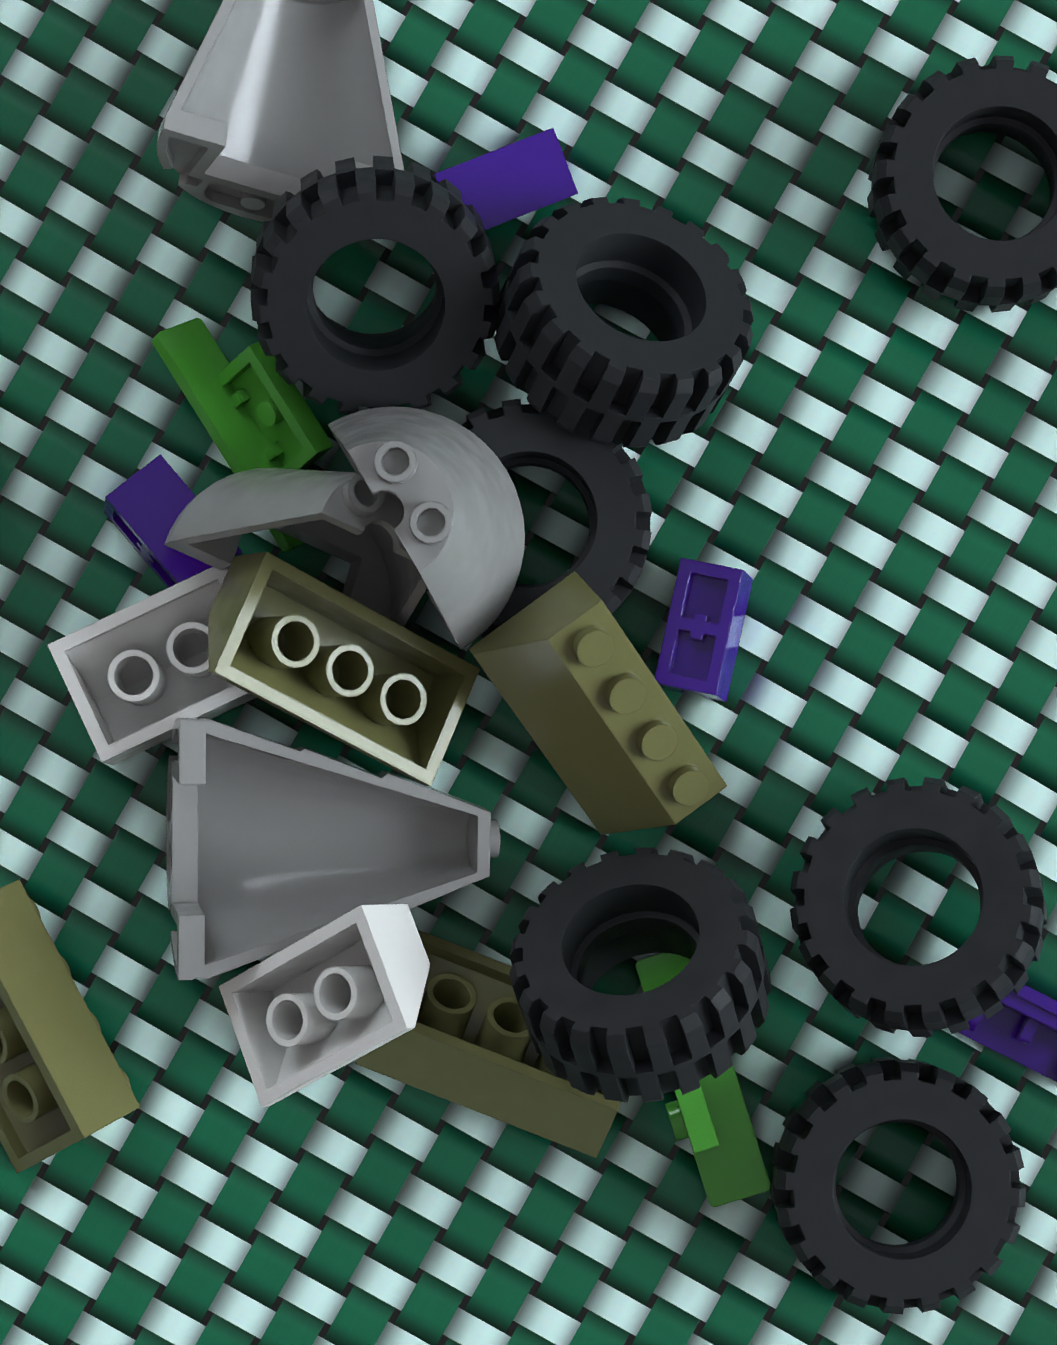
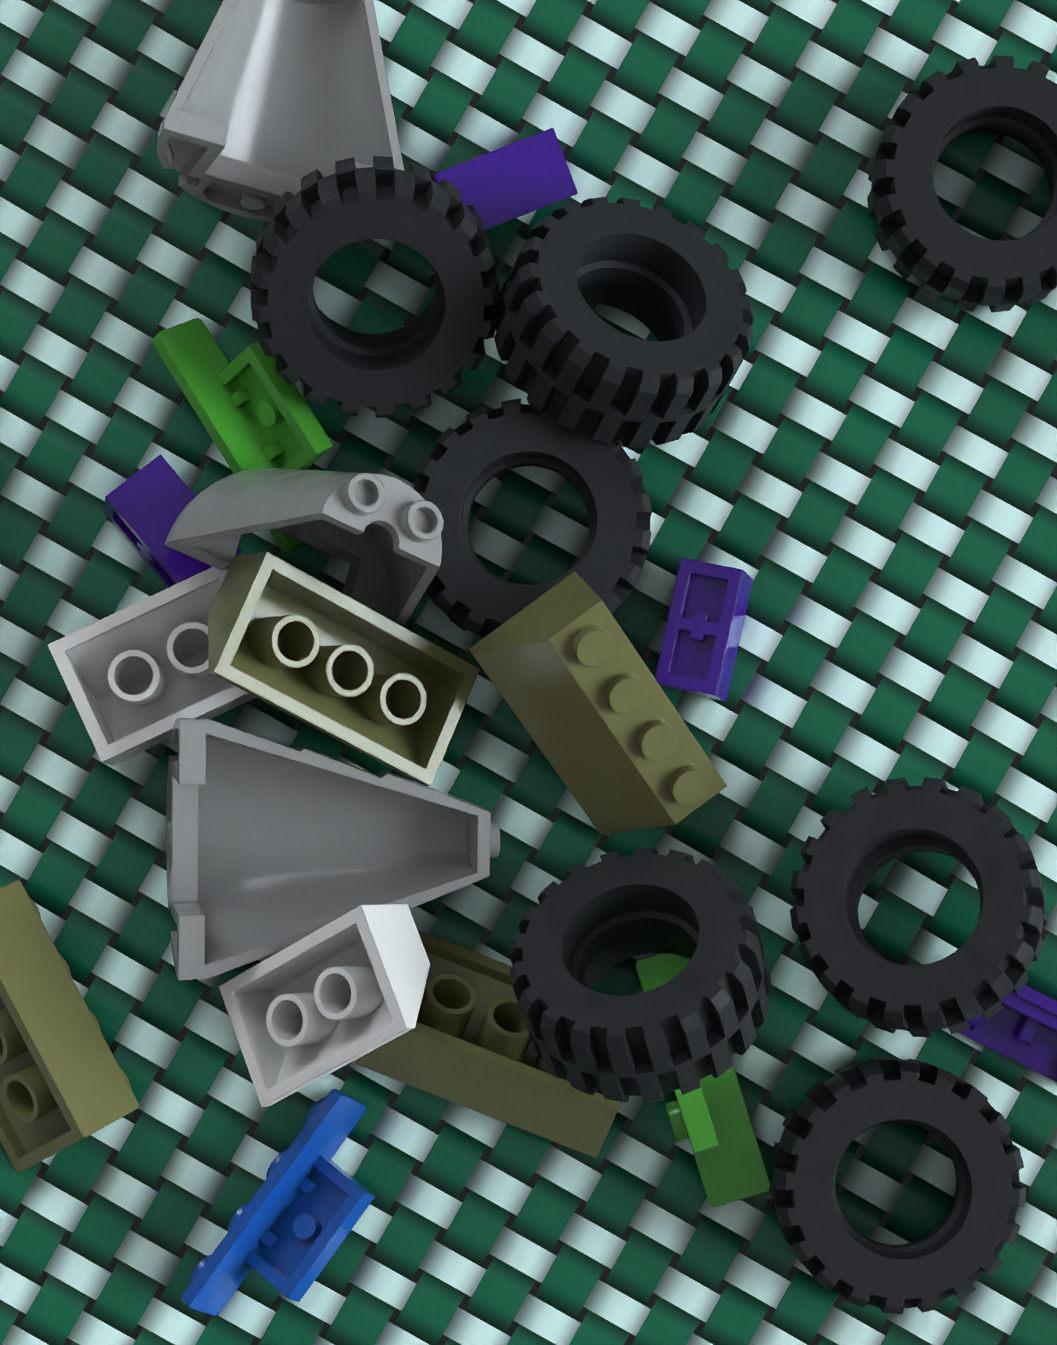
(293, 1217): none -> blue bracket
(458, 508): light grey cone -> none

